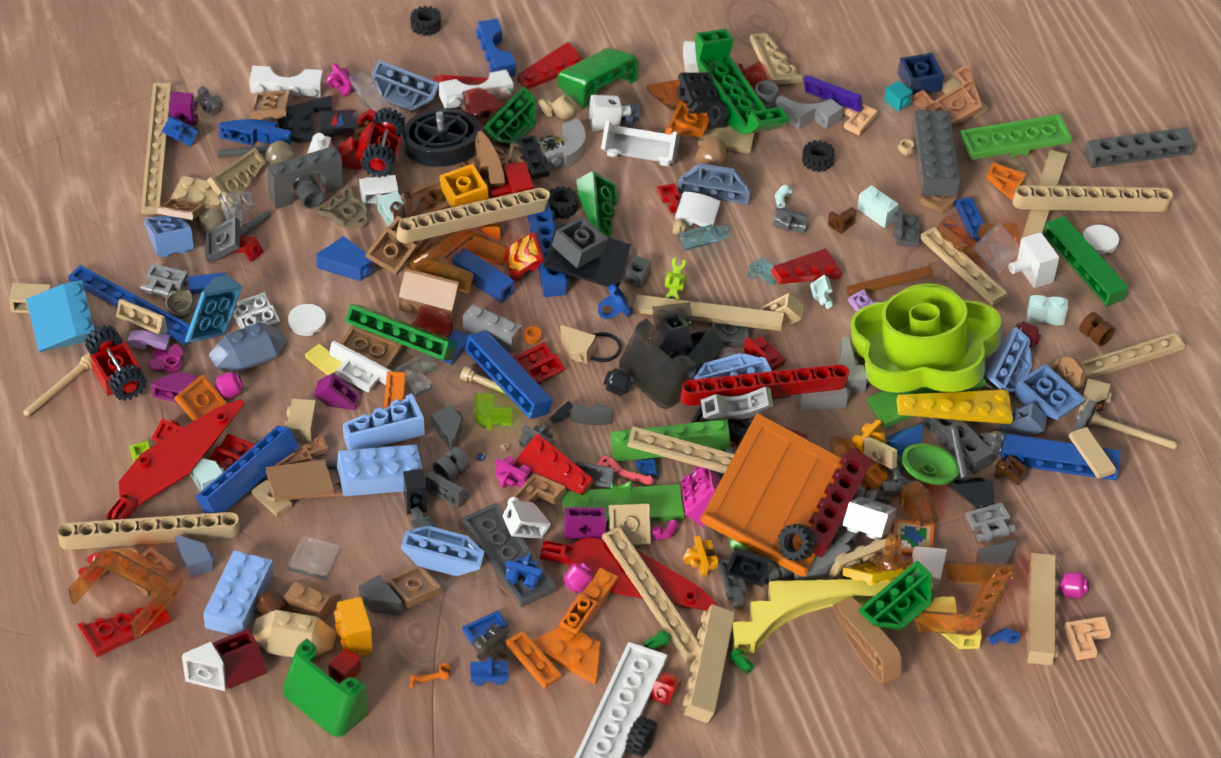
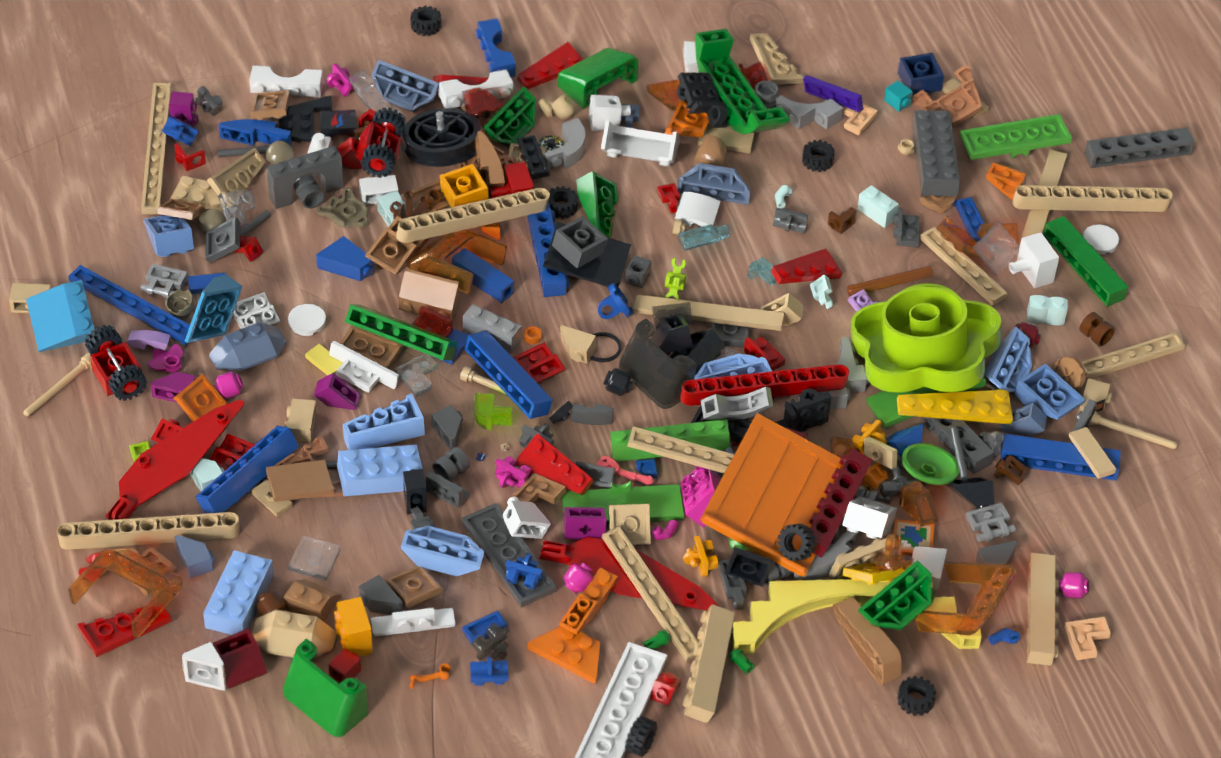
(141, 317): tan slope -> none
(186, 161): none -> red bracket
(394, 387): orange plate -> none
(413, 621): none -> white bracket
(524, 256): slope -> none
(533, 659): orange plate -> none
(808, 412): none -> black plate
(913, 705): none -> black tyre

